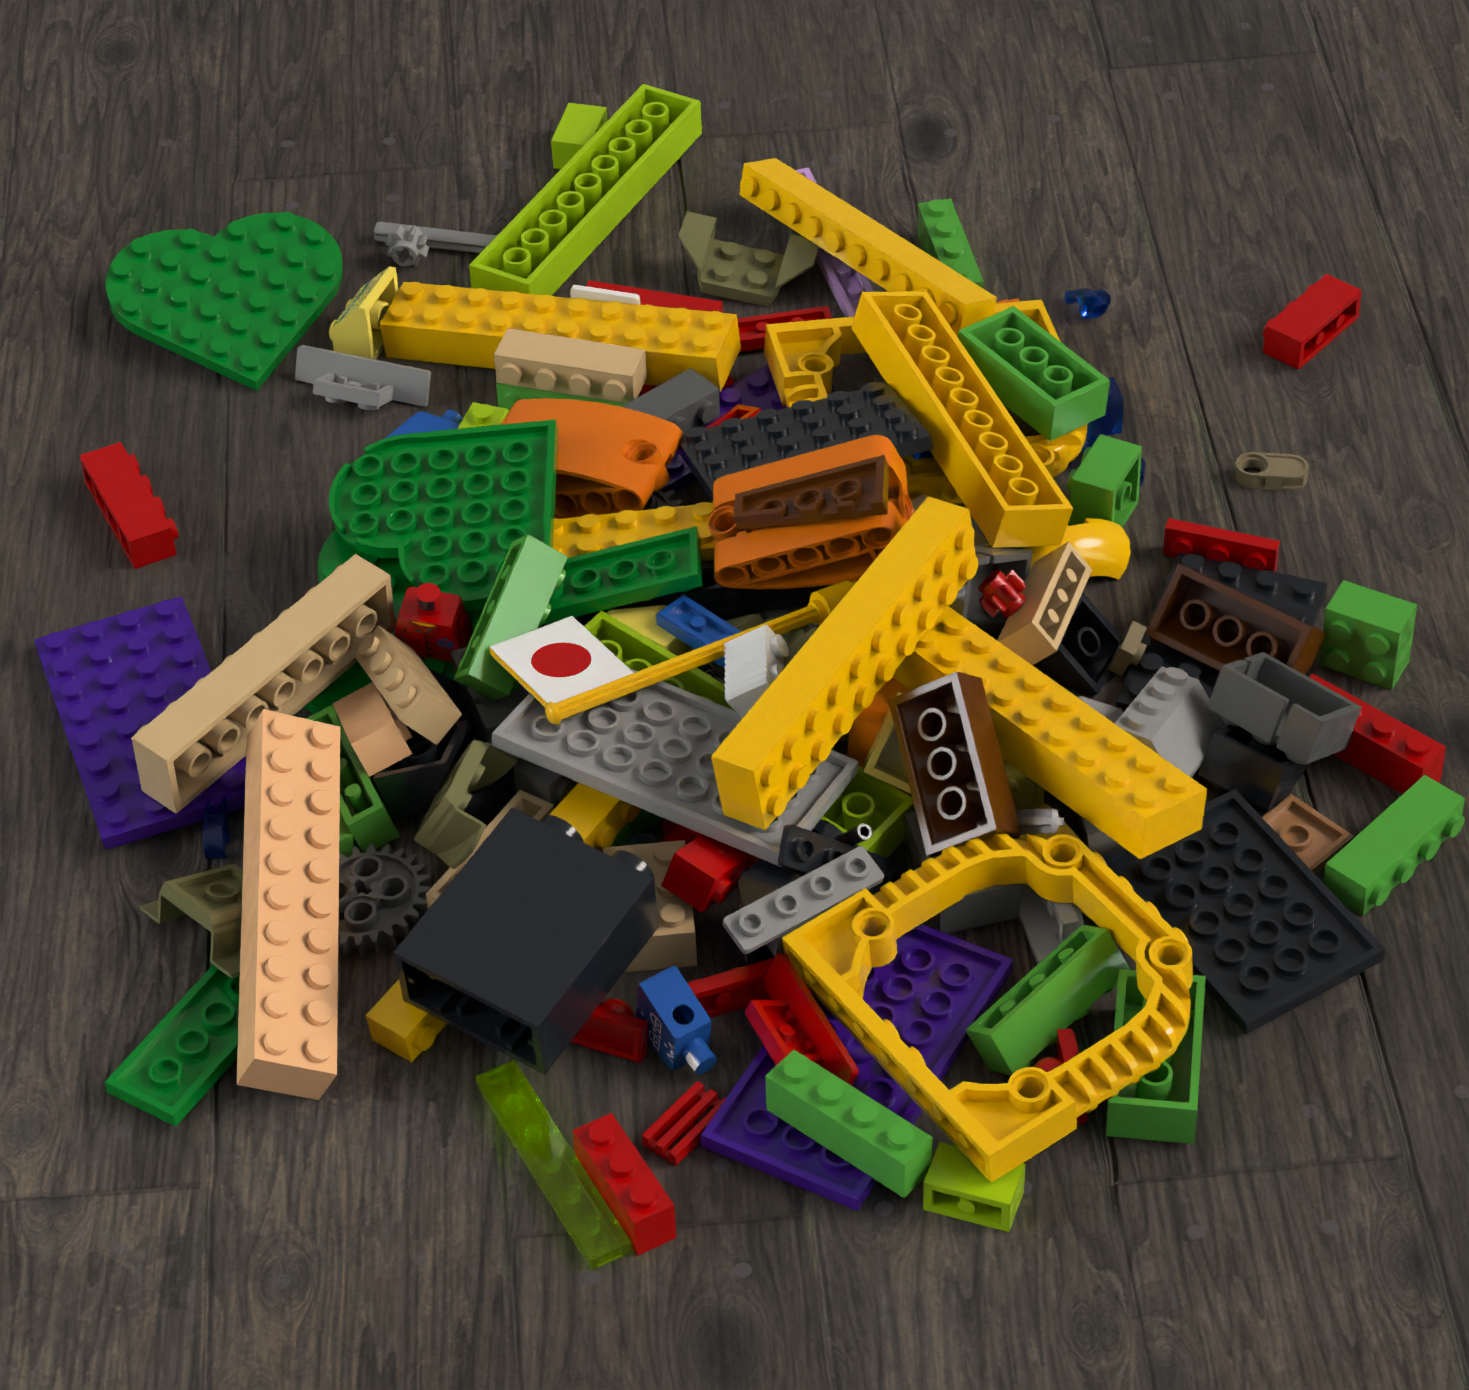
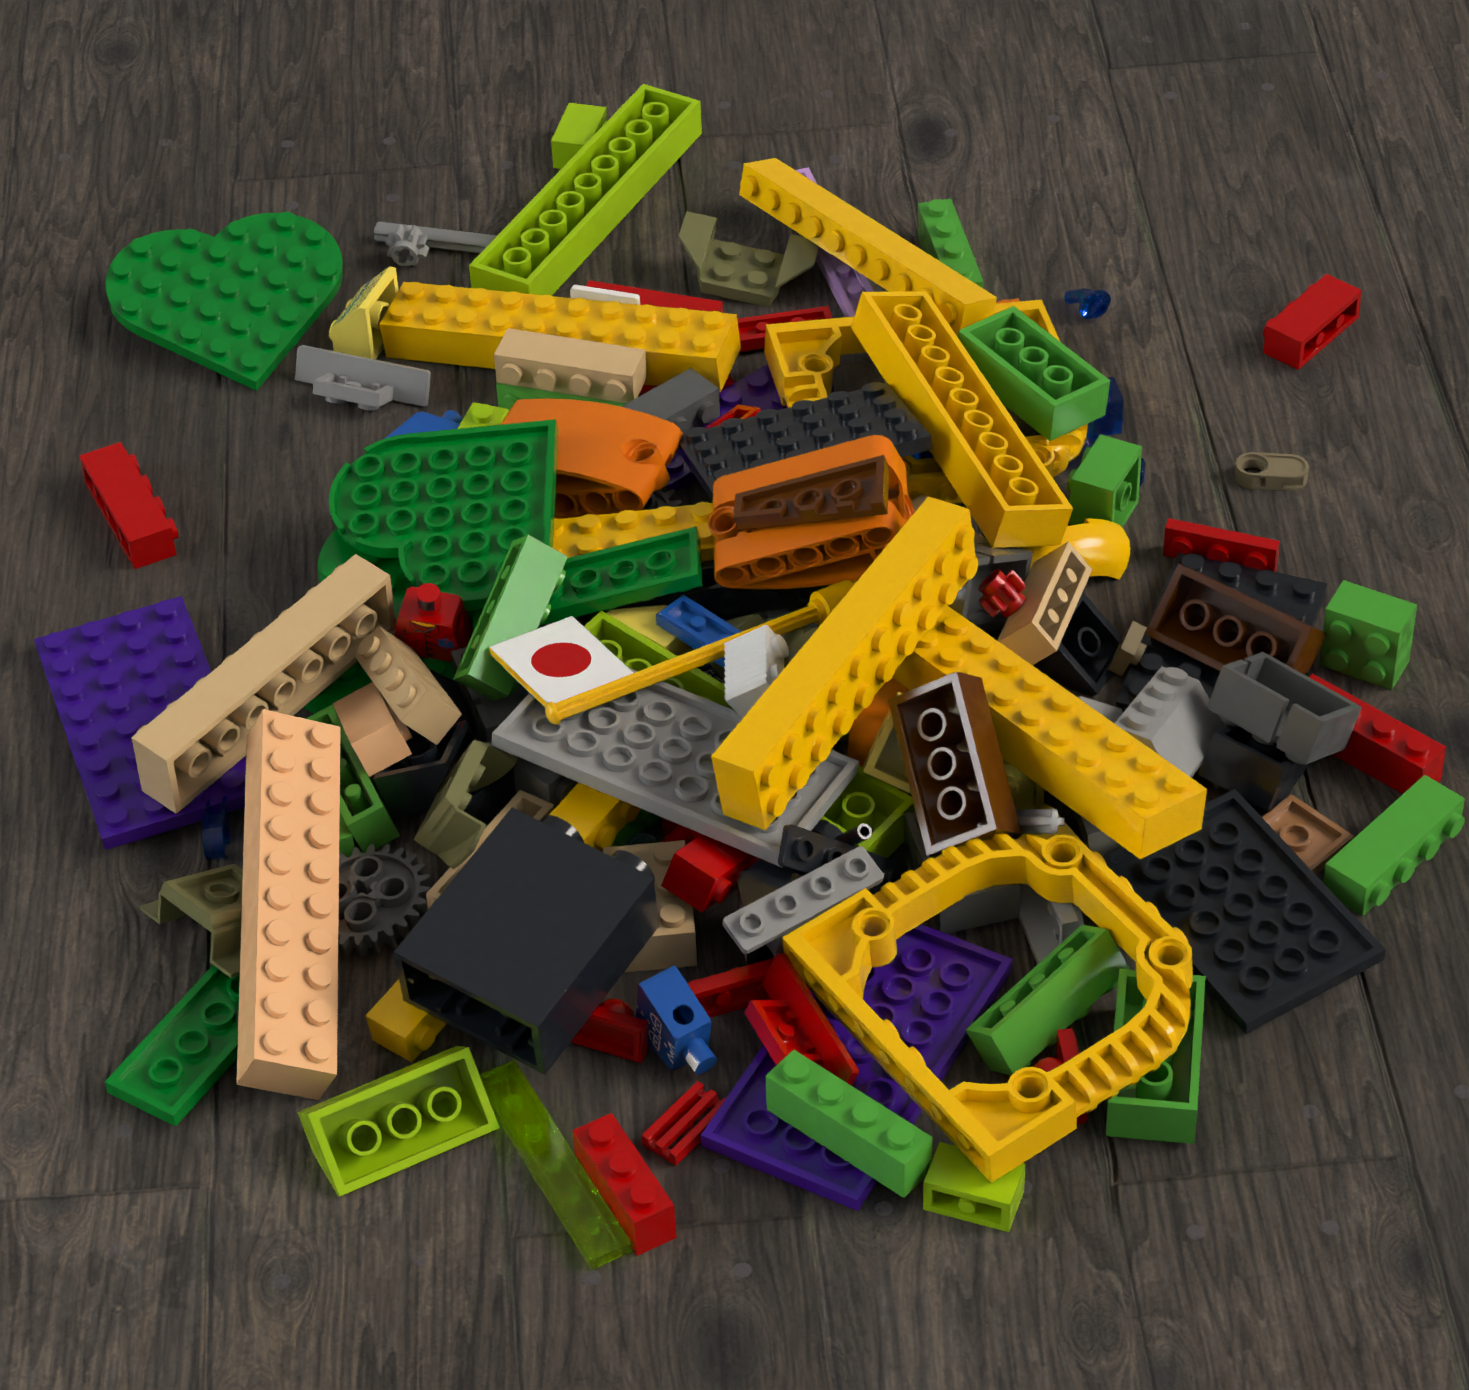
(399, 1120): none -> lime slope

